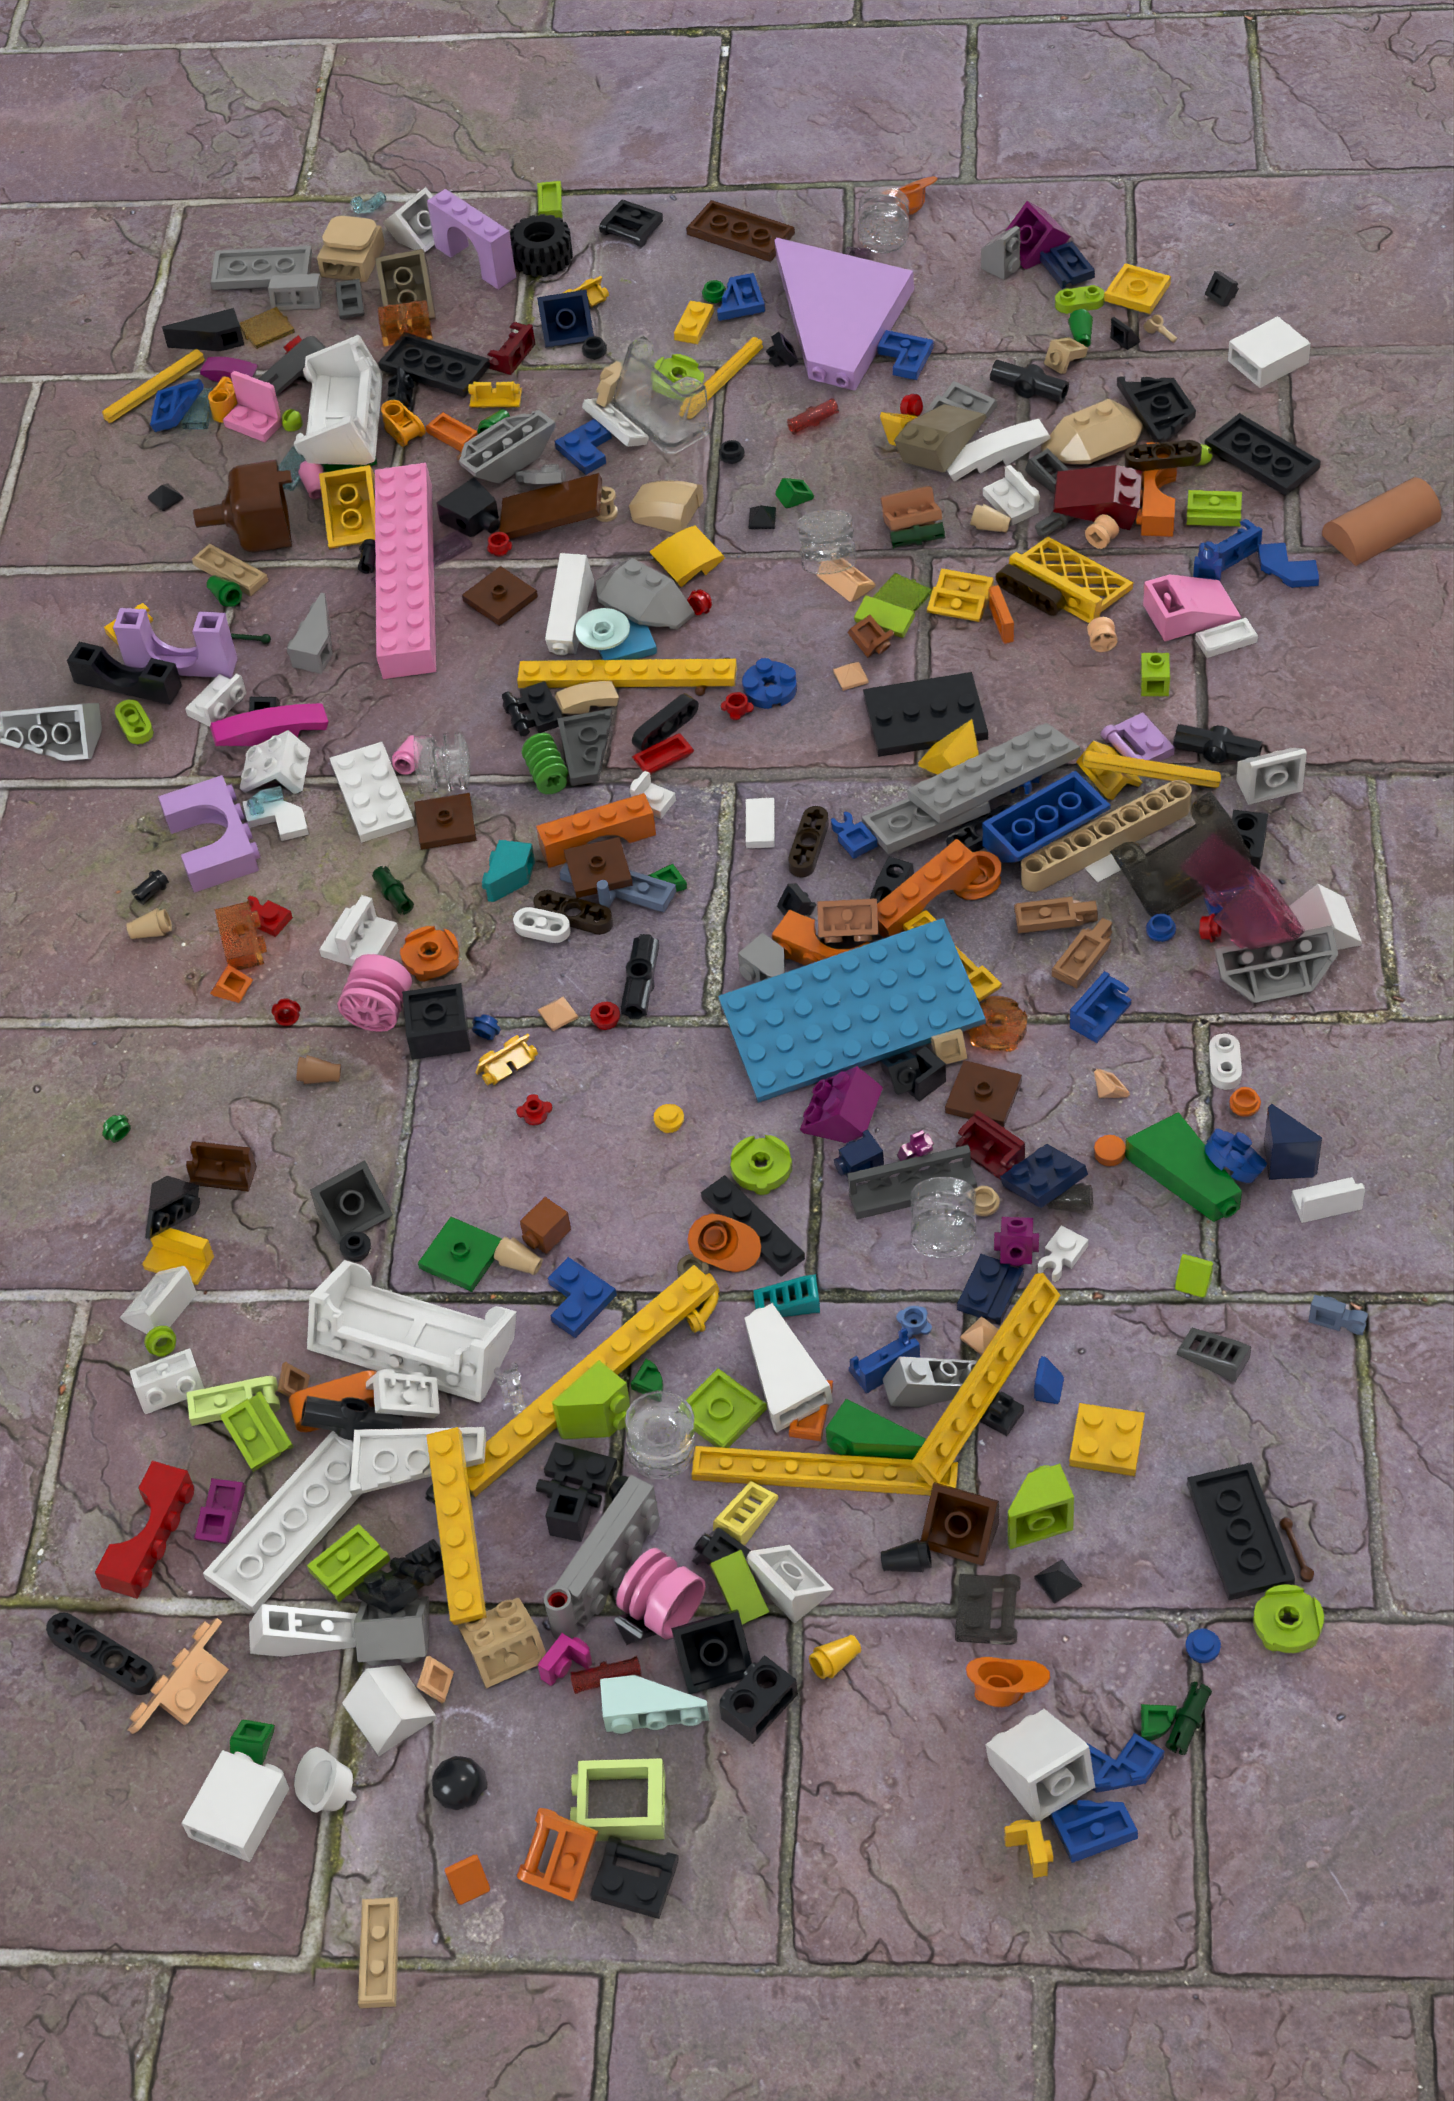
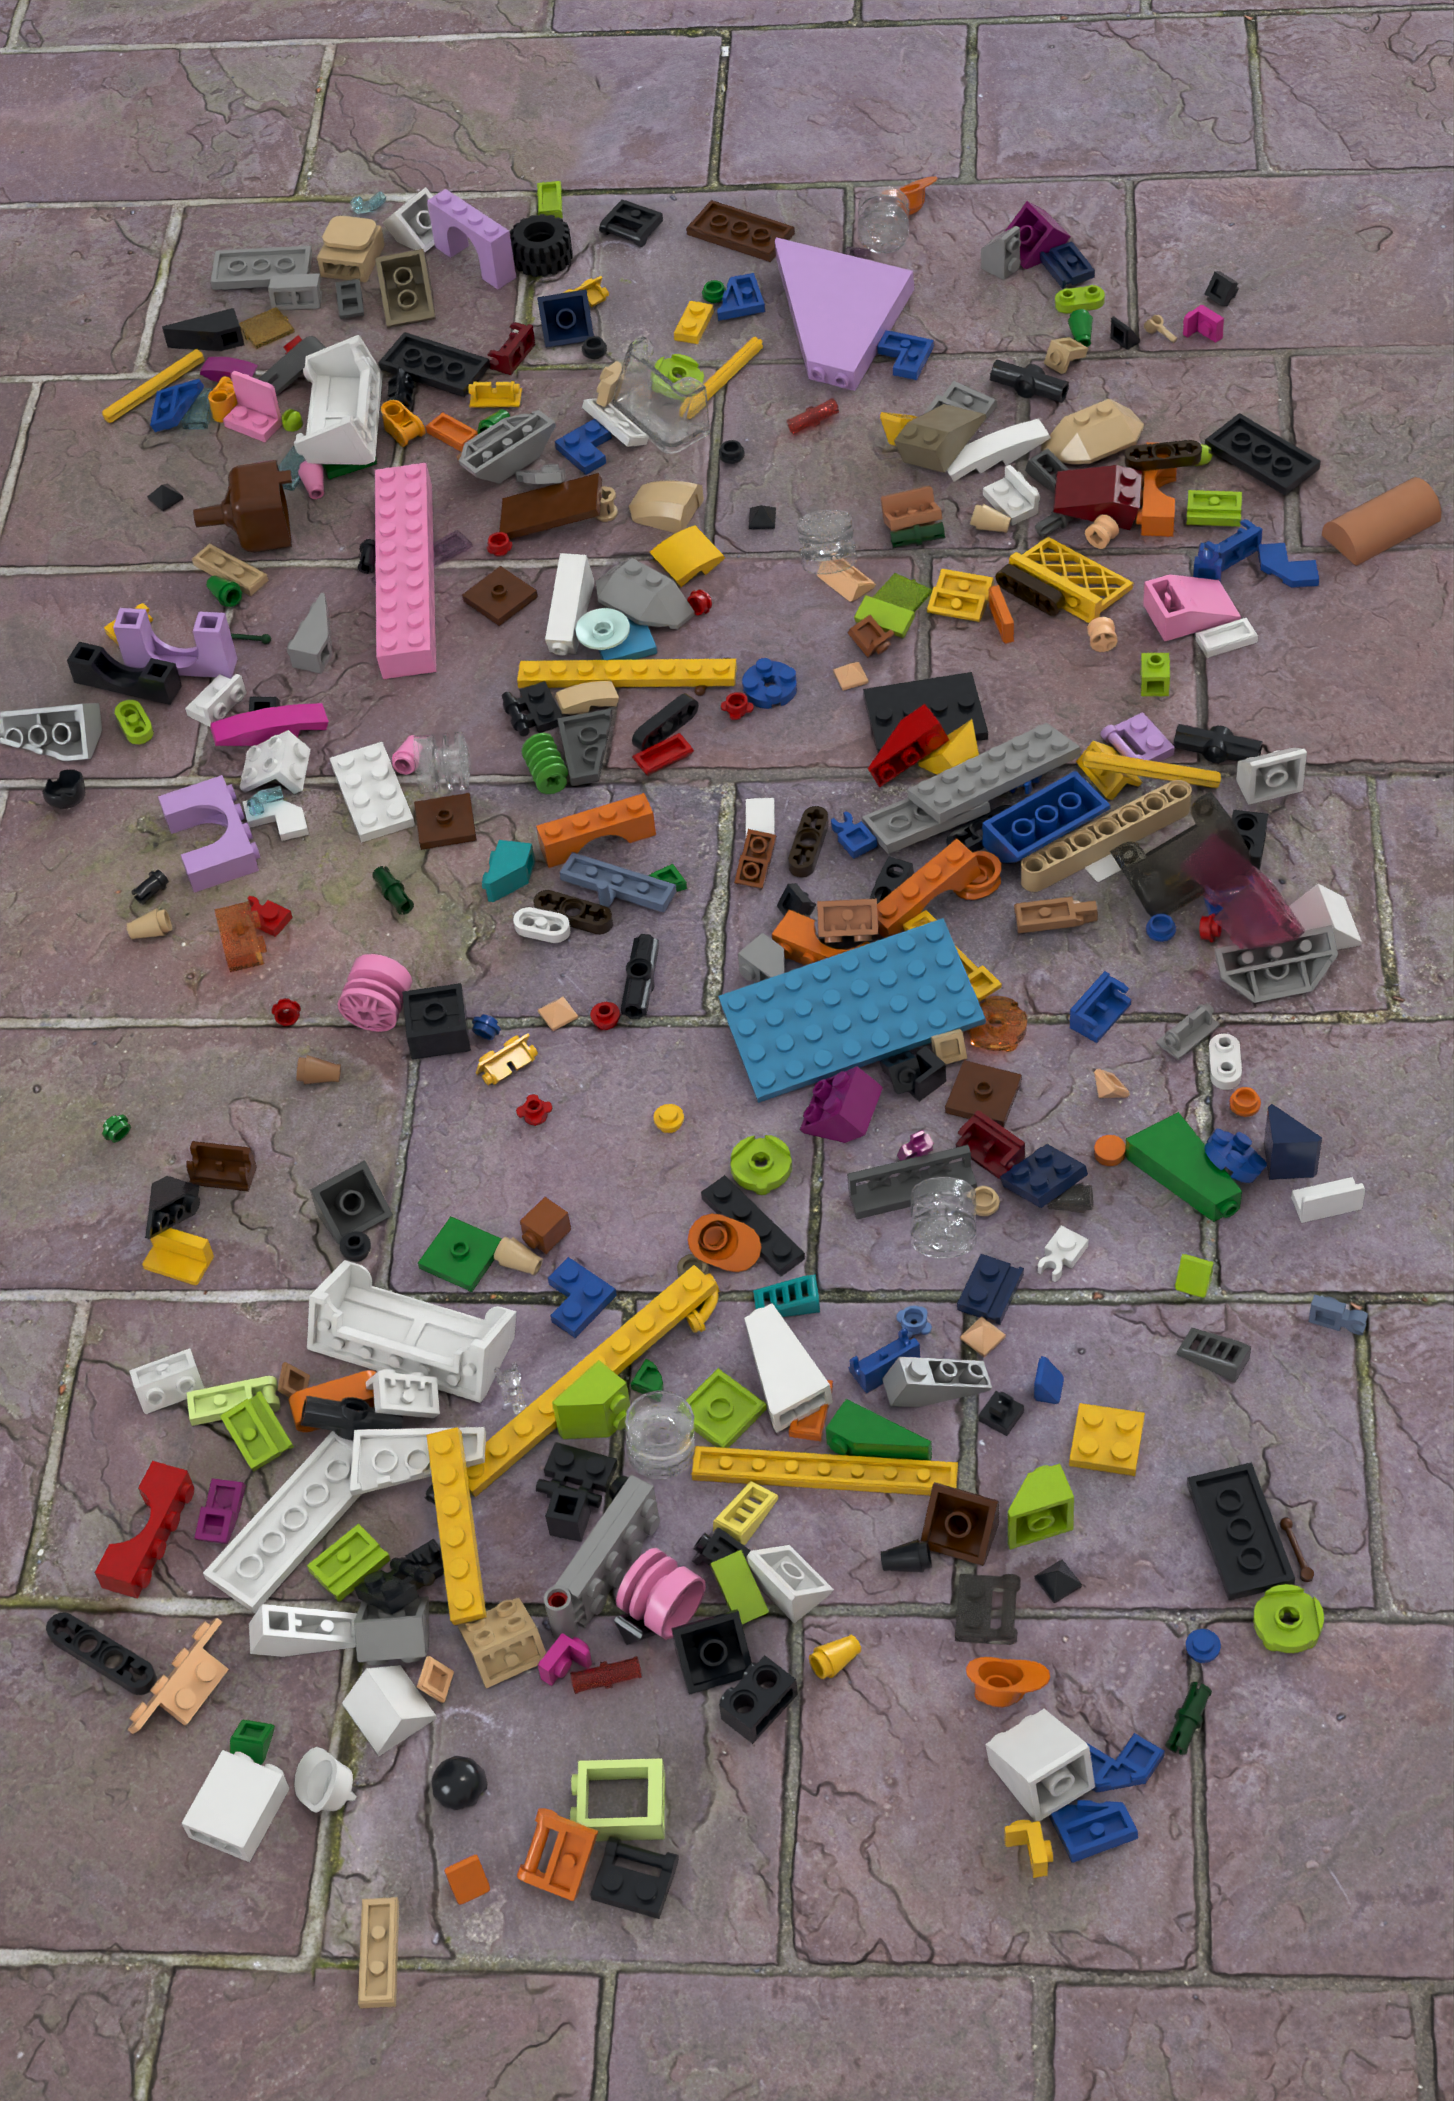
(66, 790): none -> black hair
(161, 1300): white slope -> none
(165, 1345): lime plate -> none
(231, 985): orange slope -> none
(348, 505): yellow slope -> none
(358, 934): white bracket -> none
(402, 318): clear orange brick -> none
(430, 966): orange plate -> none
(469, 509): black torso -> none
(597, 862): reddish brown plate -> none
(641, 1703): light aqua slope -> none
(658, 797): white bracket -> none
(755, 859): none -> dark orange slope
(781, 351): black tile -> none
(793, 492): green slope -> none
(859, 1155): dark blue brick -> none
(909, 743): none -> red slope
(911, 405): red plate -> none
(985, 1379): yellow tile -> none
(1016, 1241): magenta brick -> none
(1083, 954): medium nougat hinge -> none
(1137, 288): yellow plate -> none
(1156, 1720): green tile -> none
(1158, 405): black wing -> none
(1189, 1031): none -> light grey hinge
(1205, 322): none -> dark pink bracket
(1269, 352): white brick -> none

